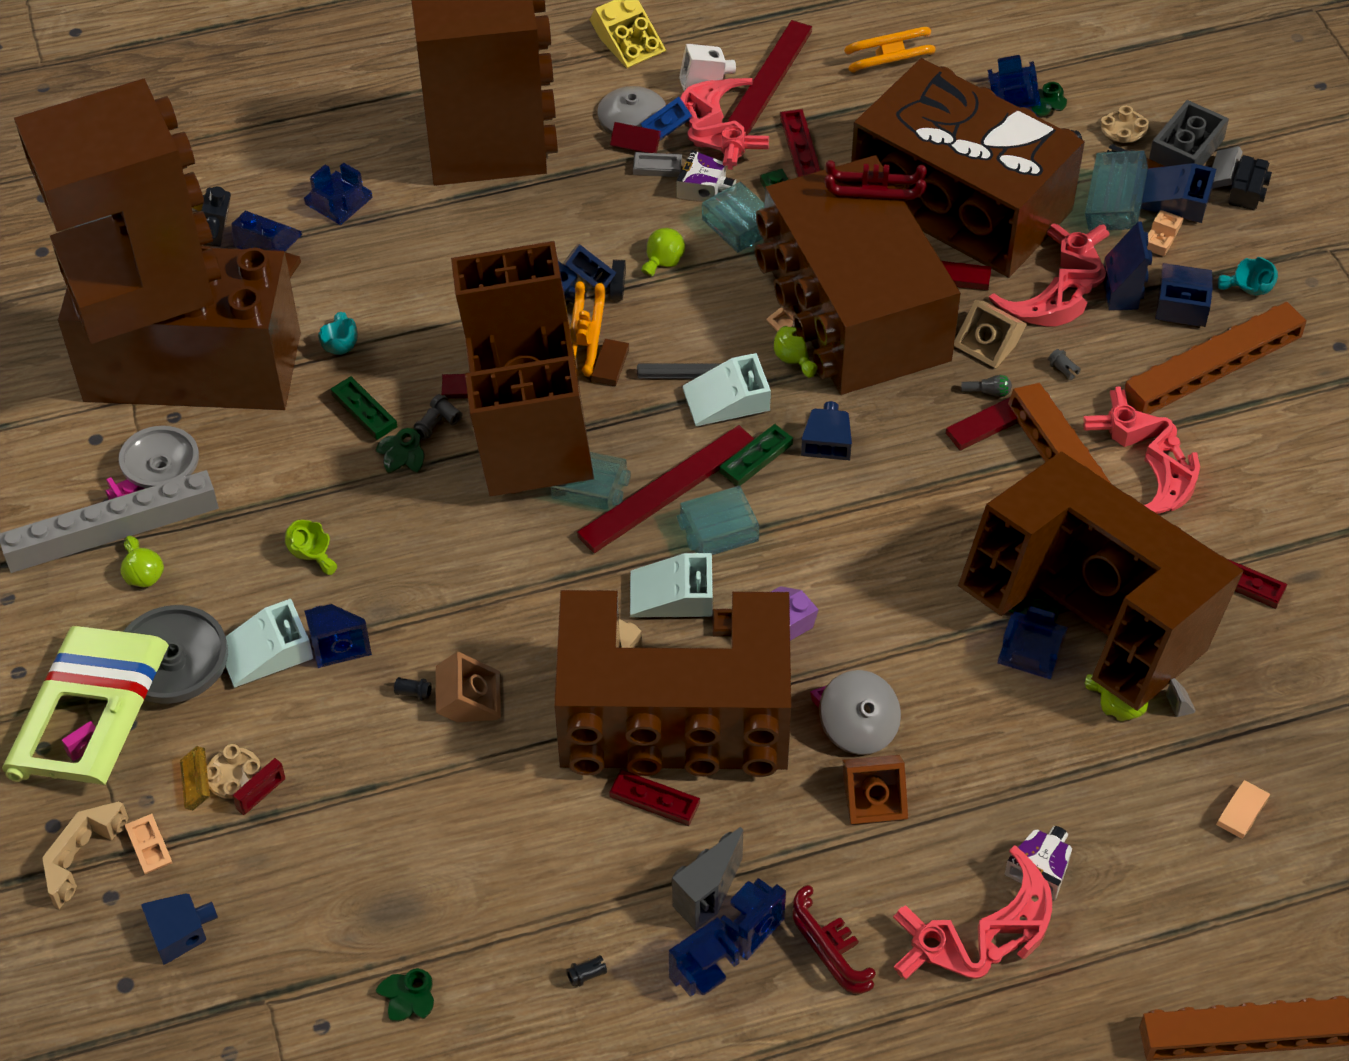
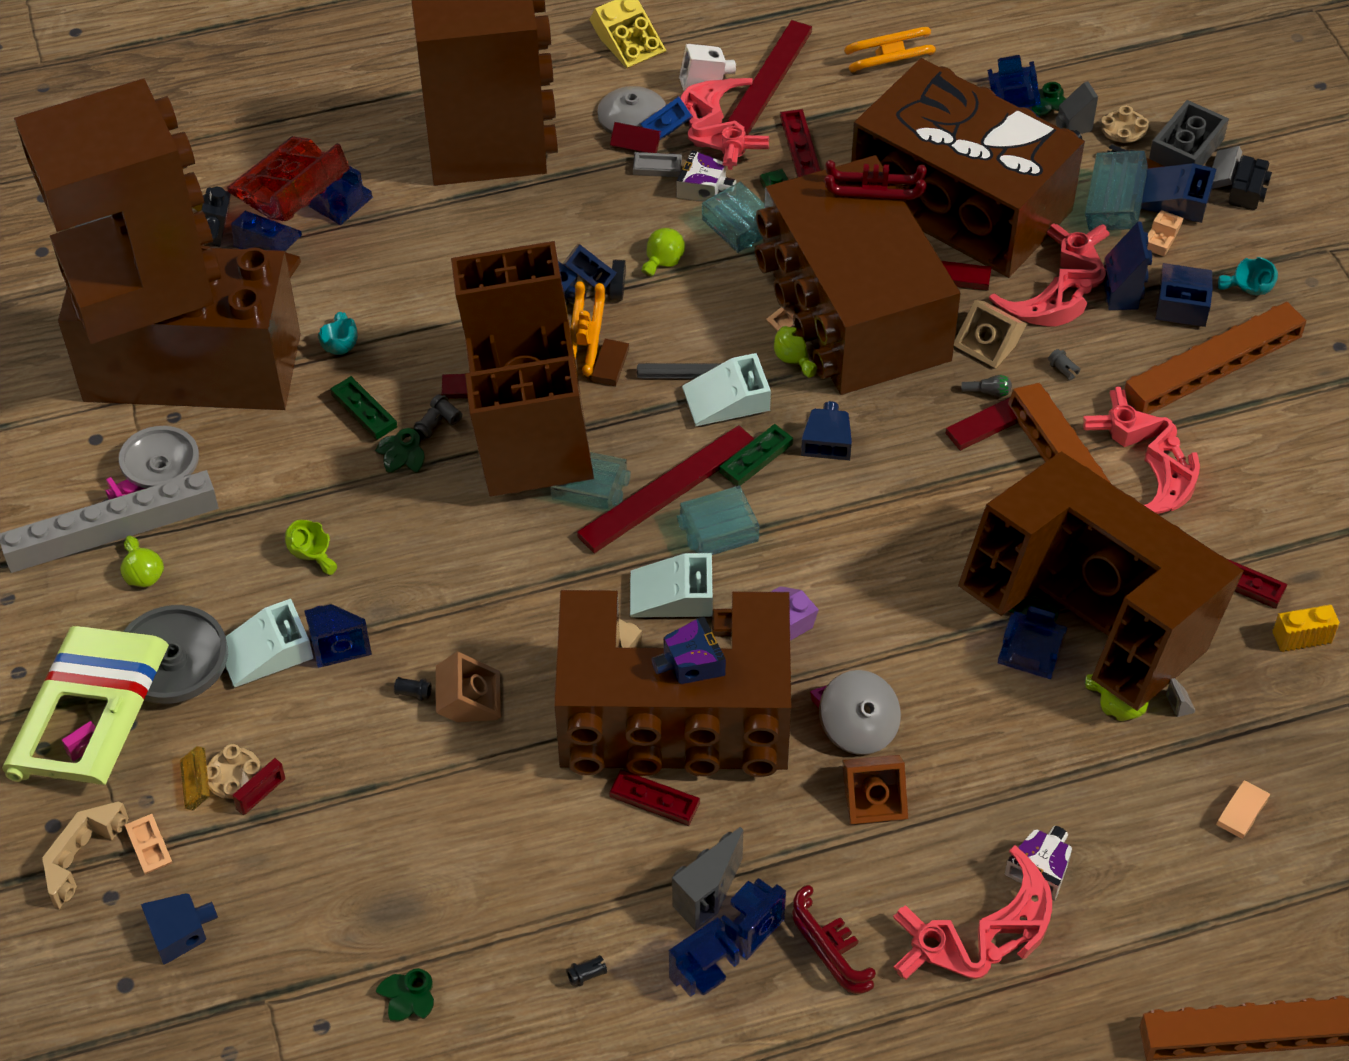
(289, 178): none -> clear red piece
(691, 653): none -> torso
(1078, 110): none -> dark grey slope
(1306, 627): none -> yellow brick

